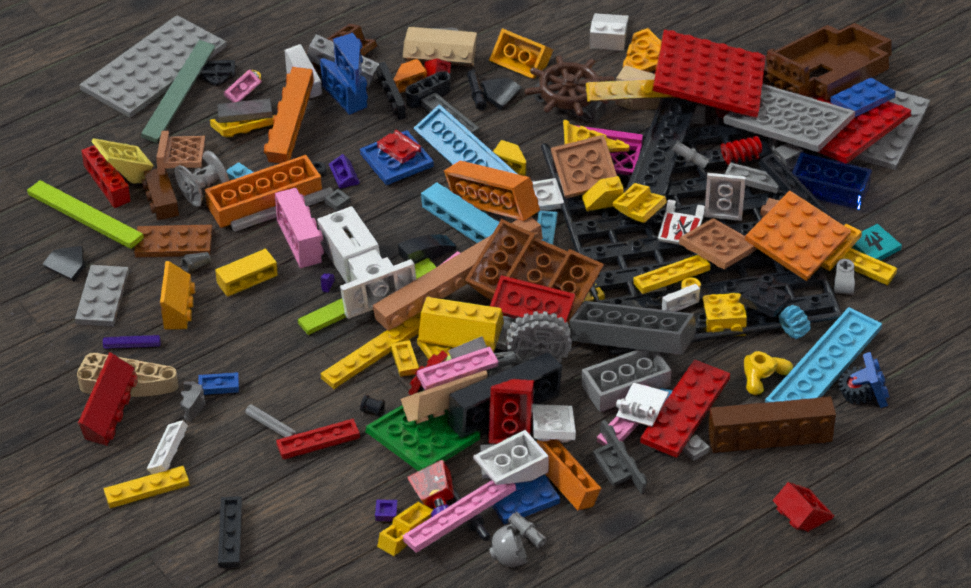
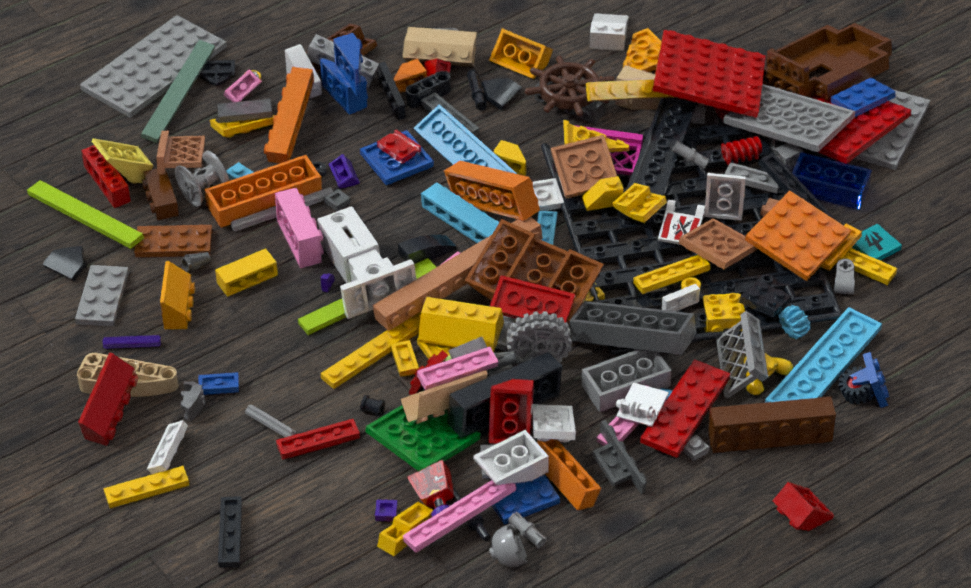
(752, 350): none -> light grey fence

